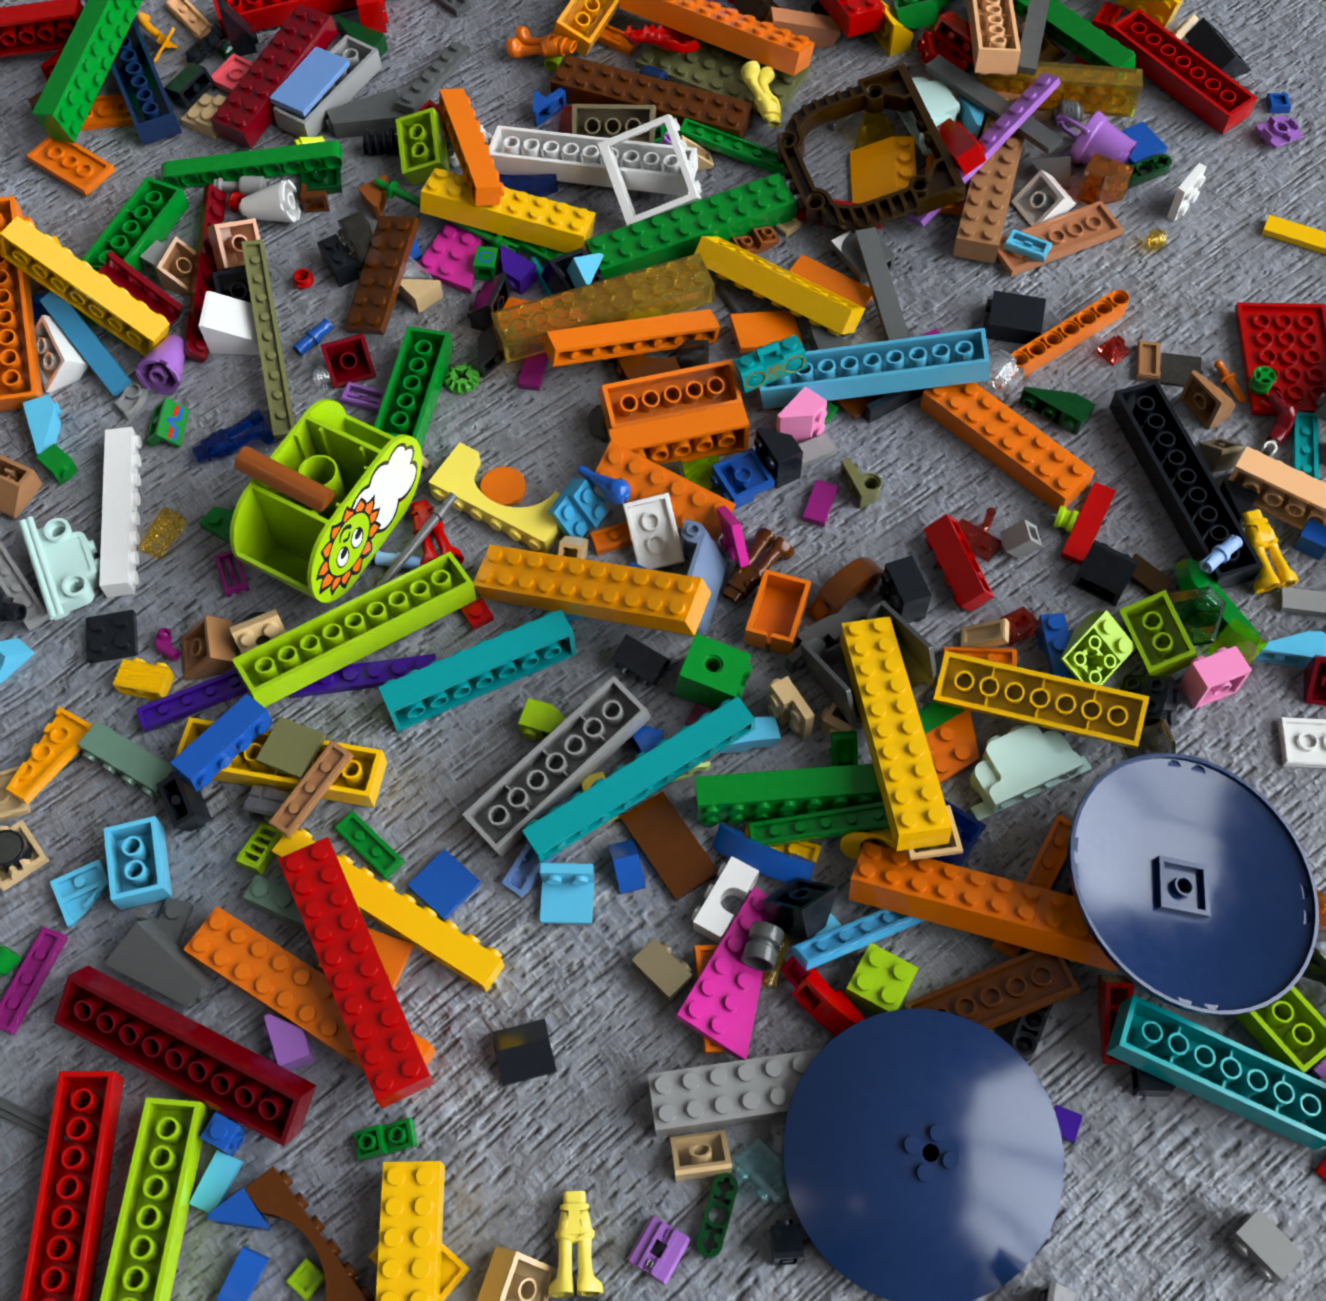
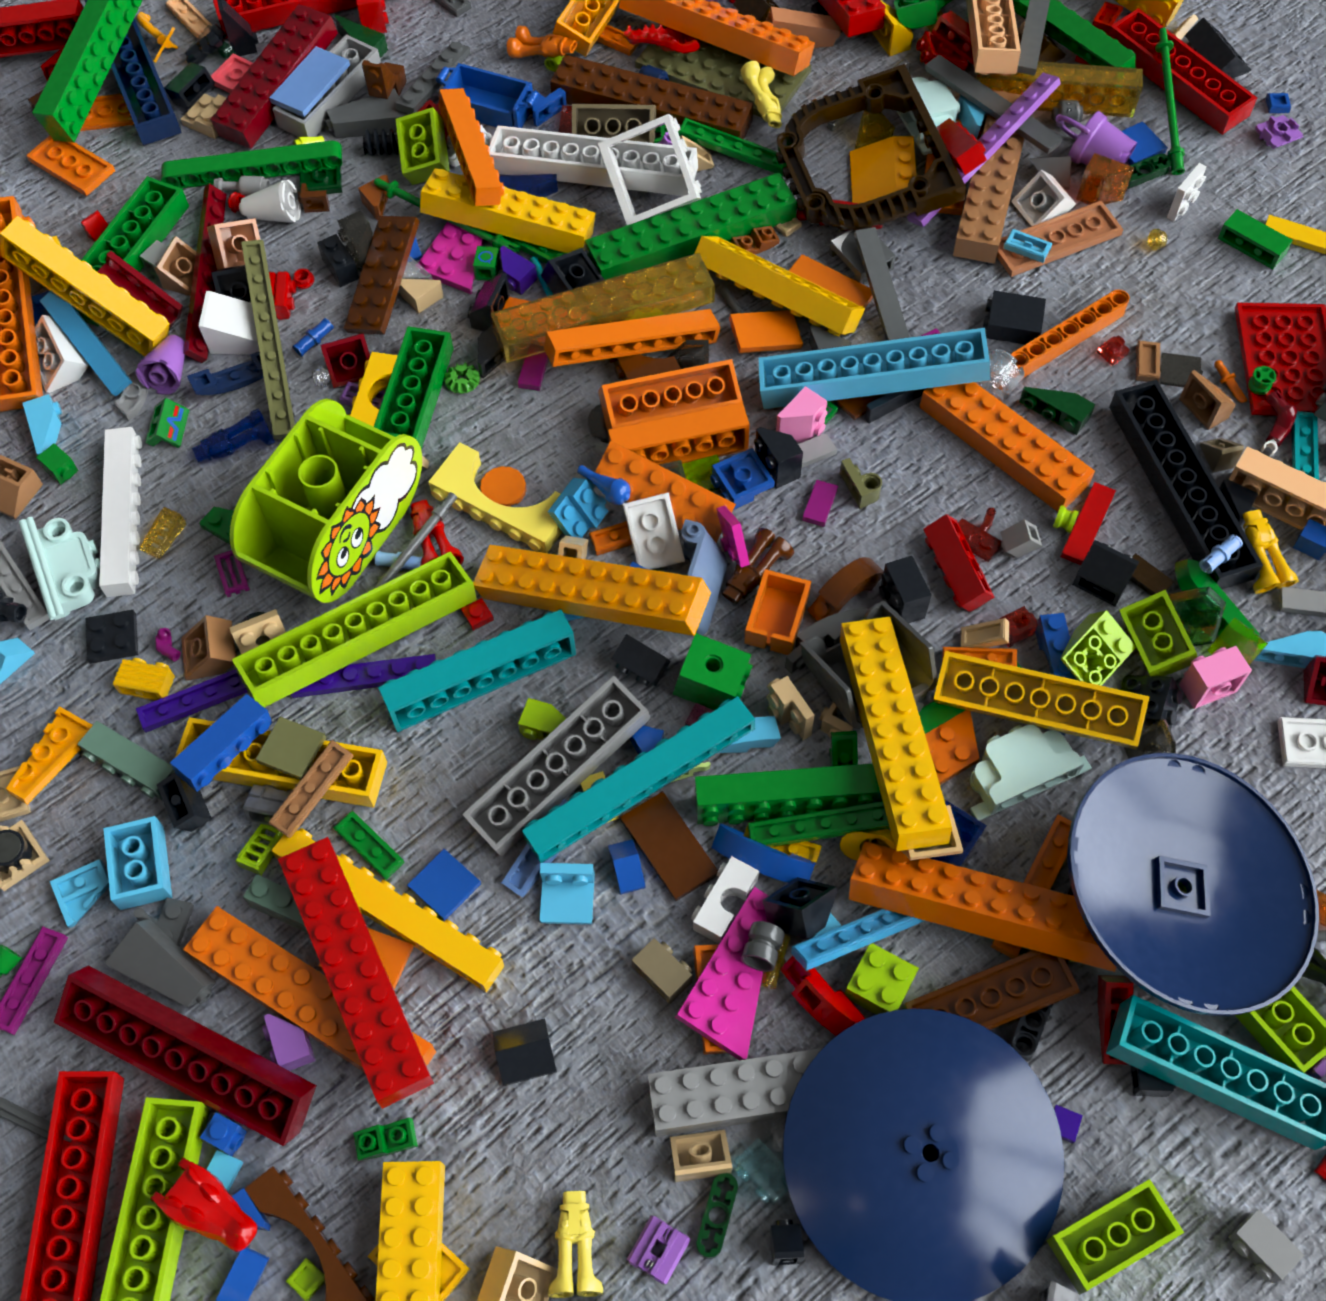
(94, 225): none -> red slope
(205, 1207): none -> red animal
(228, 379): none -> dark blue slope
(282, 291): none -> red brick
(283, 479): dark orange brick -> none
(375, 379): none -> yellow arch
(383, 78): none -> reddish brown arch
(493, 96): none -> blue container
(583, 269): medium azure slope -> none
(770, 363): teal piece -> none
(1114, 1236): none -> lime brick
(1176, 152): none -> green bar
(1255, 239): none -> green brick

